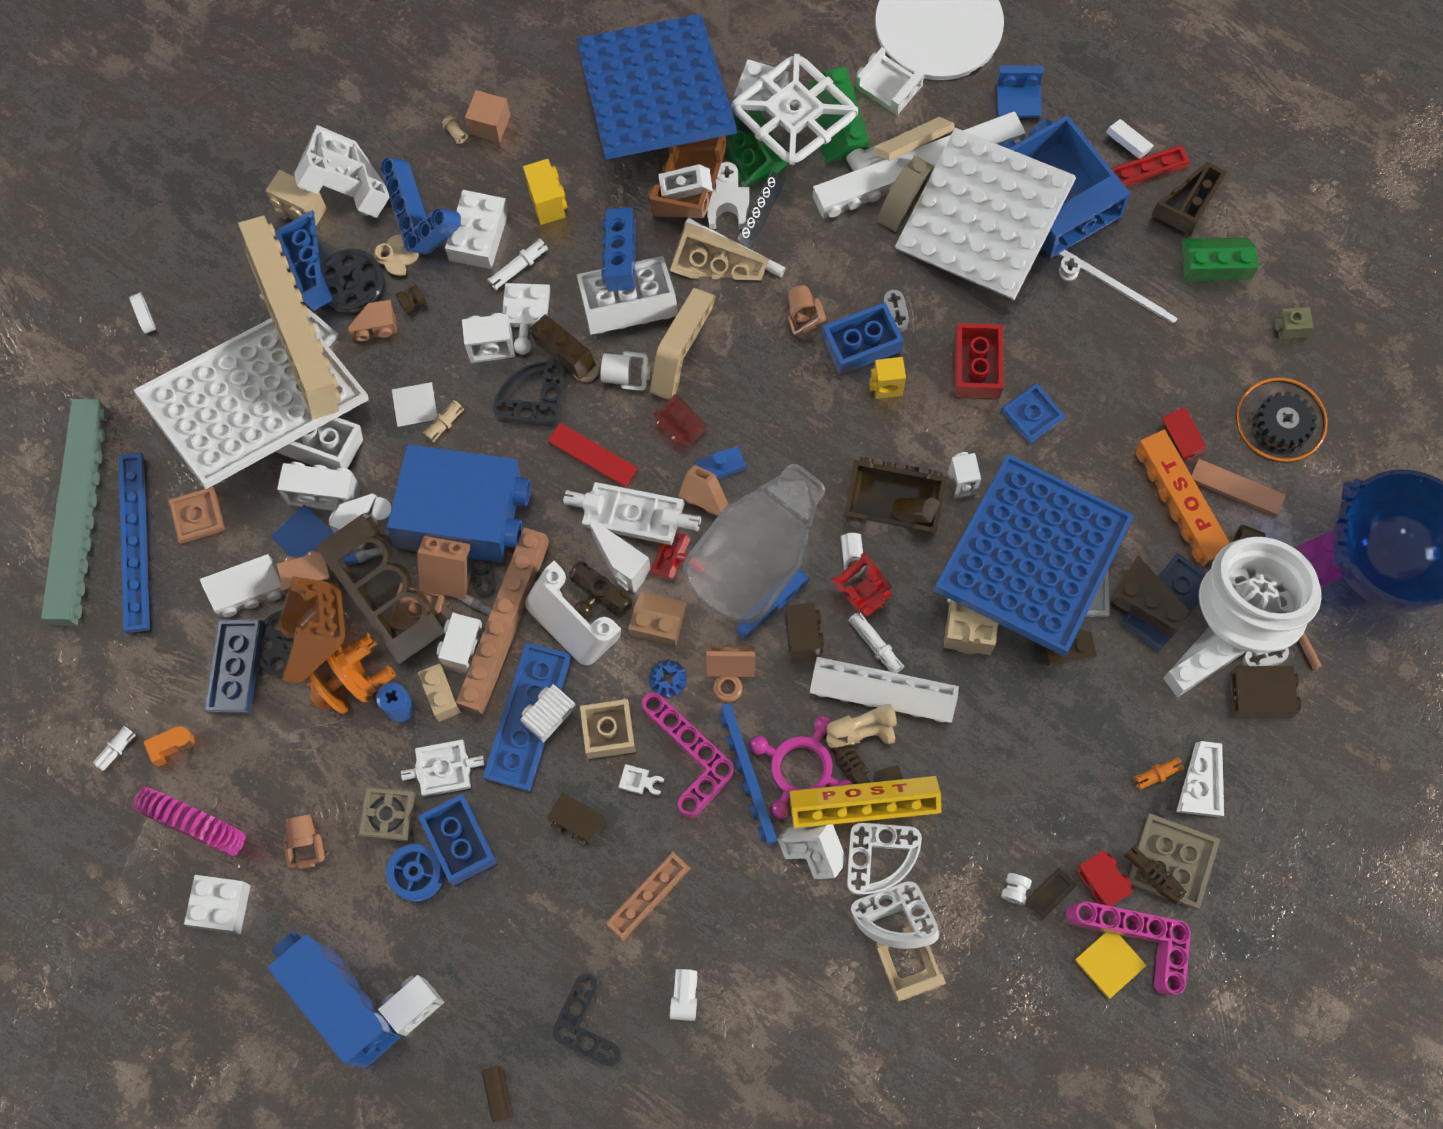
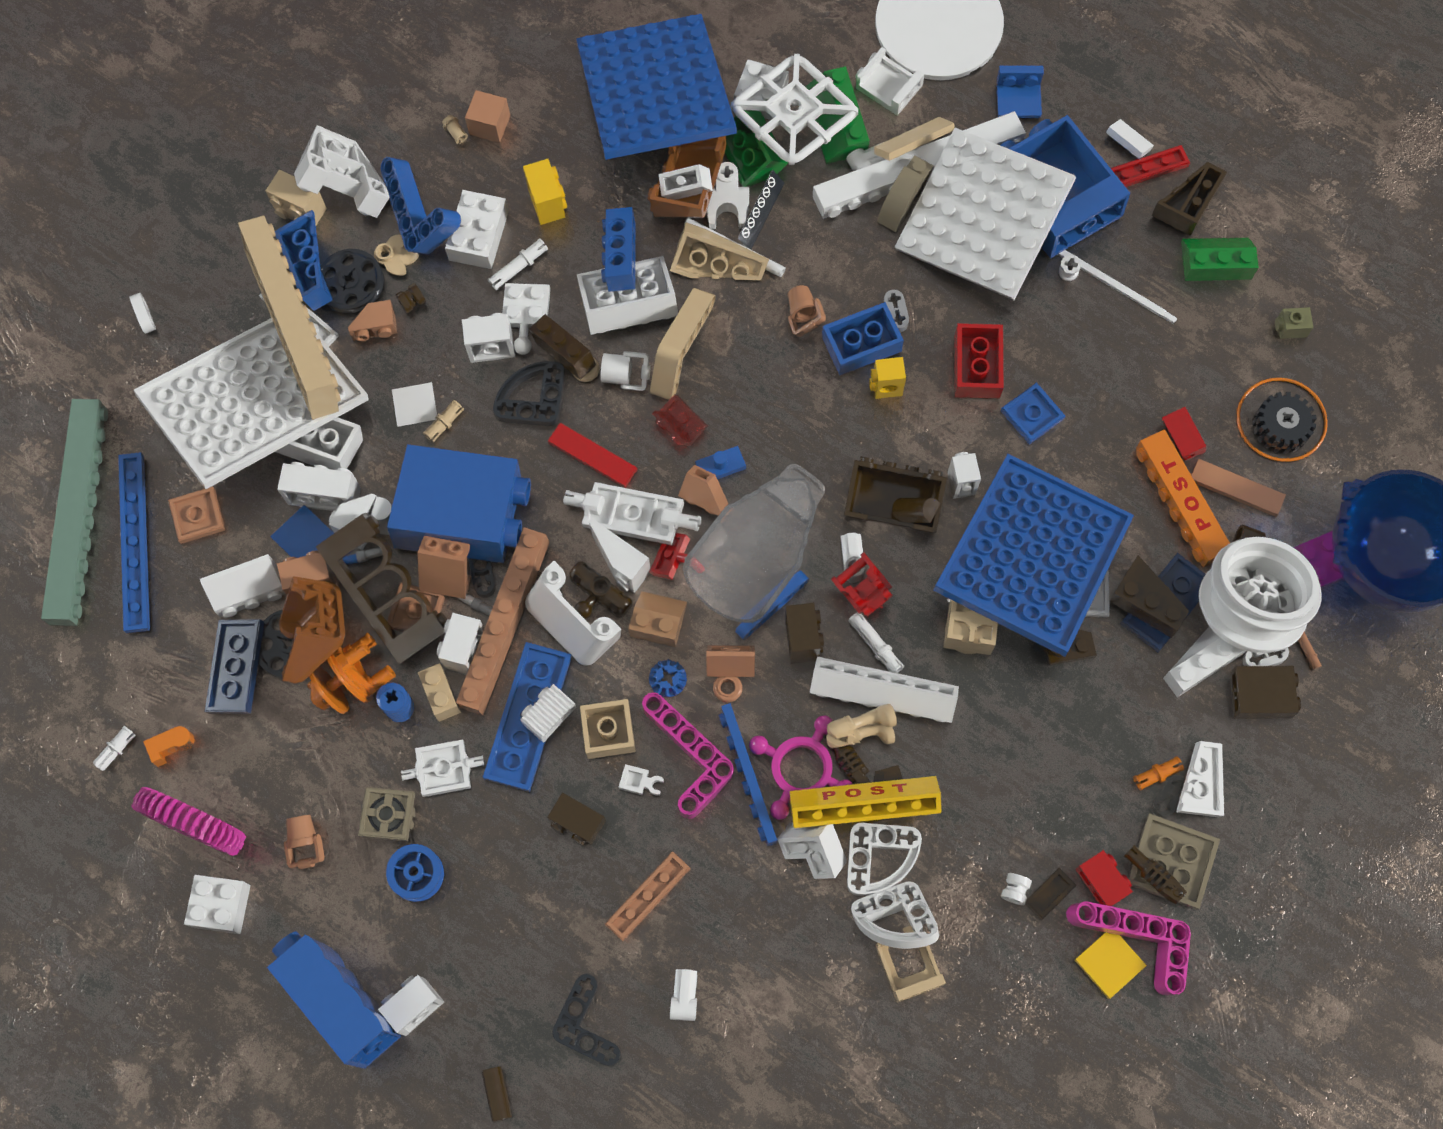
(457, 839): blue brick -> none

